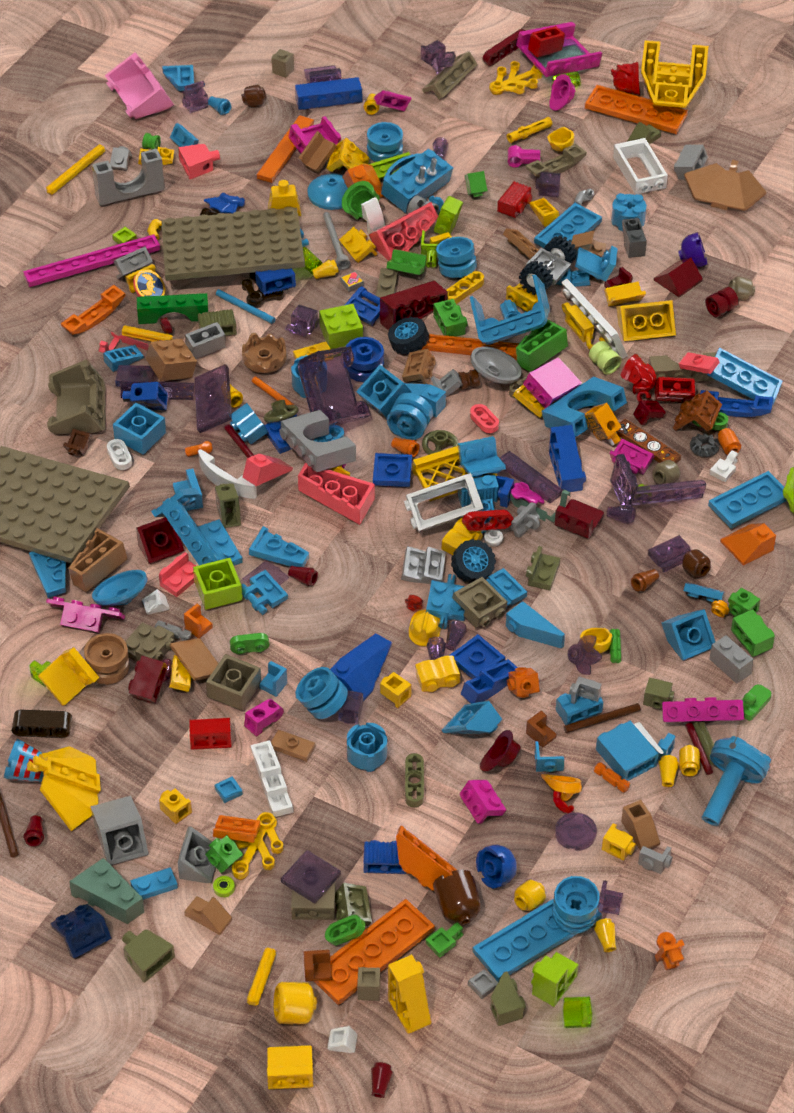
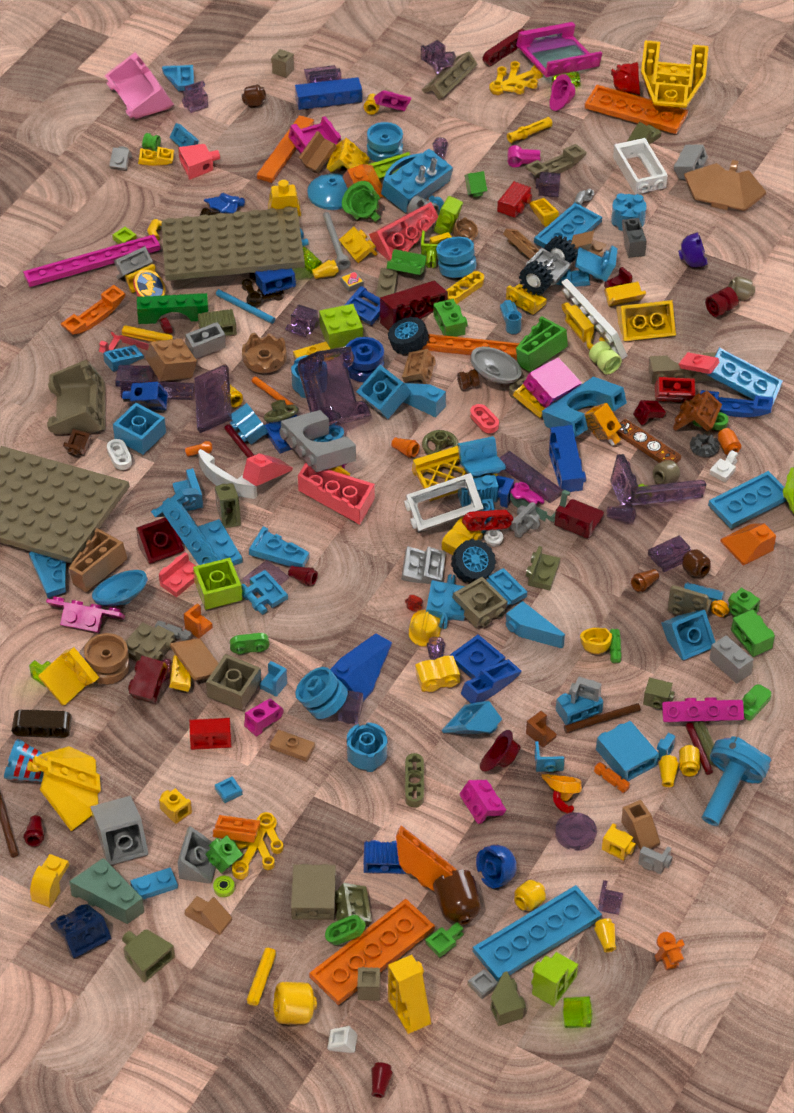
(46, 879): none -> yellow brick
(75, 169): yellow axle -> none
(148, 181): light grey arch -> none
(155, 602): white slope -> none
(221, 105): dark azure cone -> none
(271, 778): white slope -> none
(289, 1067): yellow bracket -> none
(310, 876): clear purple plate -> none
(317, 965): dark orange panel -> none
(373, 215): white slope -> none
(392, 469): blue plate -> none
(395, 689): yellow brick -> none
(409, 416): dark azure wheel -> none
(448, 383): light grey bracket -> none
(455, 634): clear purple cone -> none
(465, 228): none -> medium nougat hair
(493, 331): dark azure windscreen -> none
(523, 682): orange brick -> none
(546, 41): red brick -> none
(561, 139): yellow helmet -> none
(575, 904): dark azure wheel -> none
(586, 654): plate -> none
(638, 457): dark pink bracket -> none
(639, 726): white sticker -> none
(640, 374): red helmet -> none
(680, 277): dark red slope -> none
(686, 601): none -> dark tan bracket

